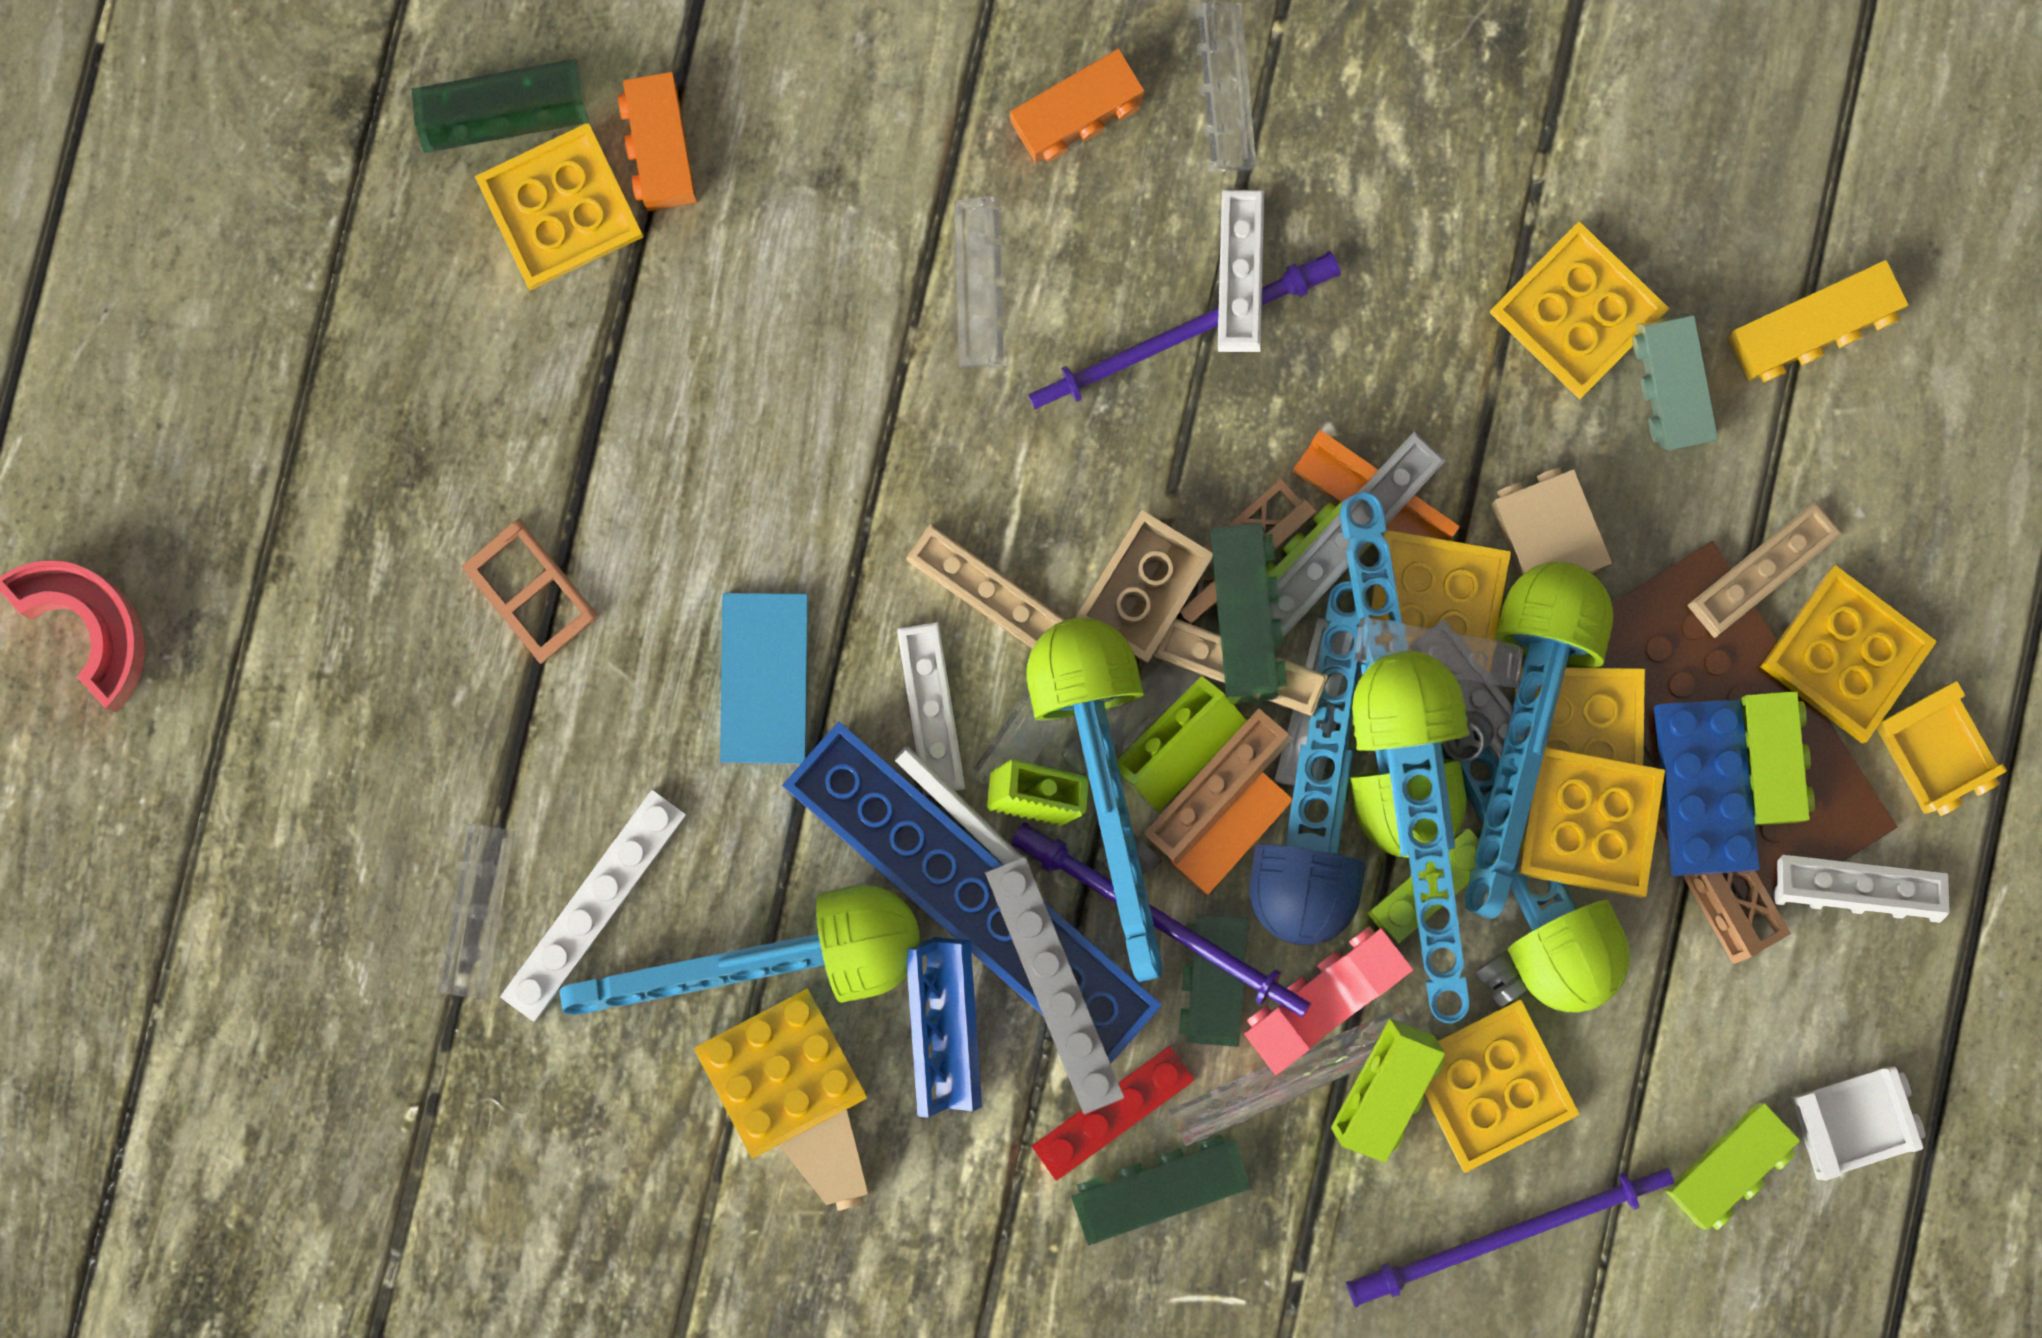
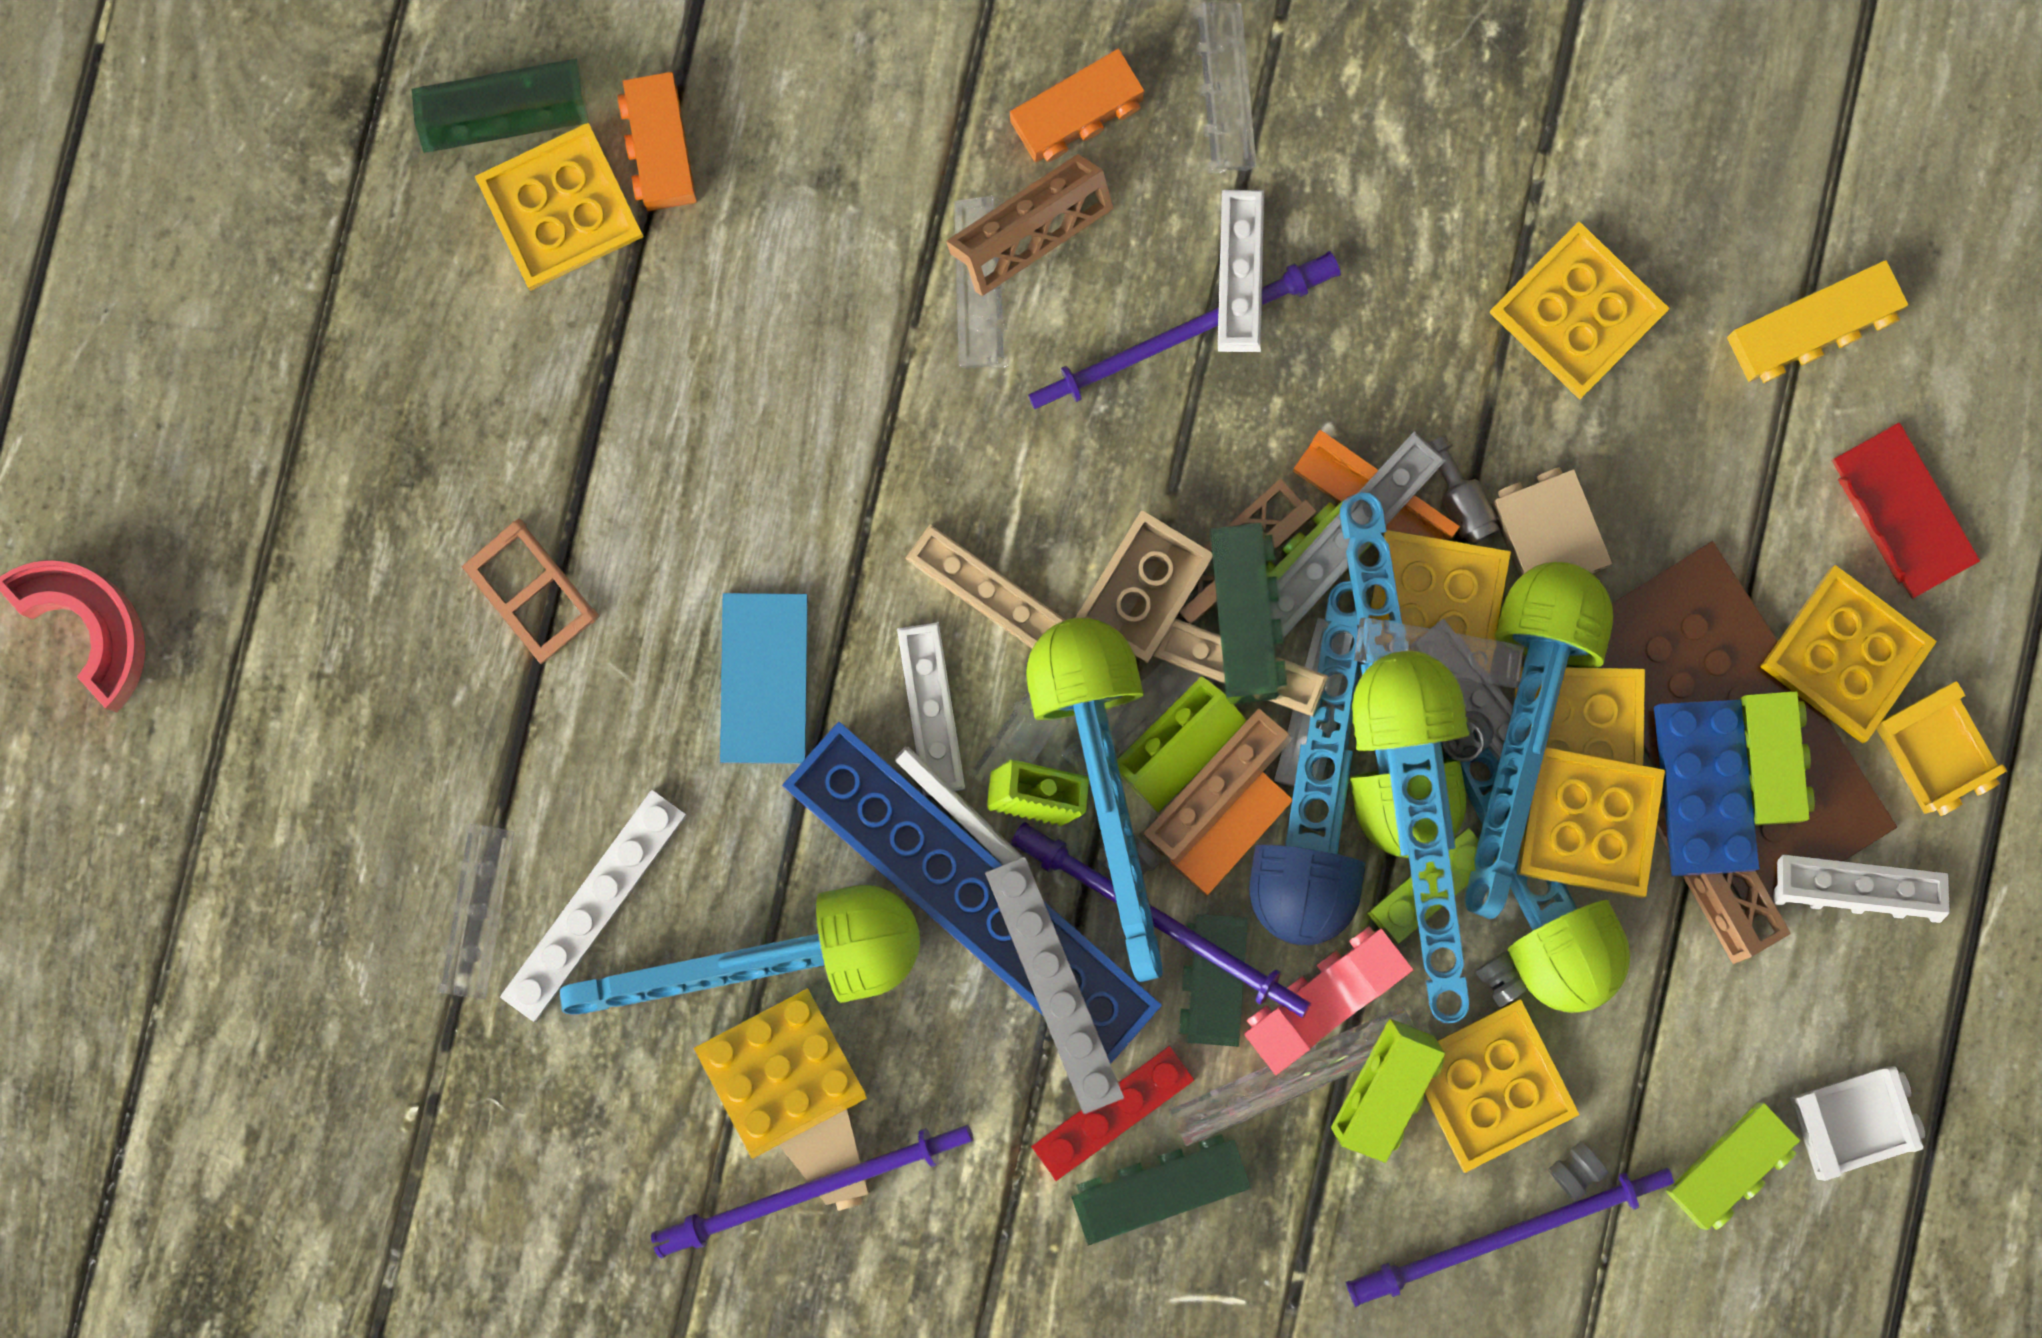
(697, 1230): none -> dark purple bar
(949, 1024): blue fence -> none
(1031, 214): none -> medium nougat fence
(1465, 499): none -> flat silver piece
(1578, 1171): none -> dark grey wheel
(1675, 382): sand green brick -> none
(1764, 569): tan tile -> none
(1904, 511): none -> red piece

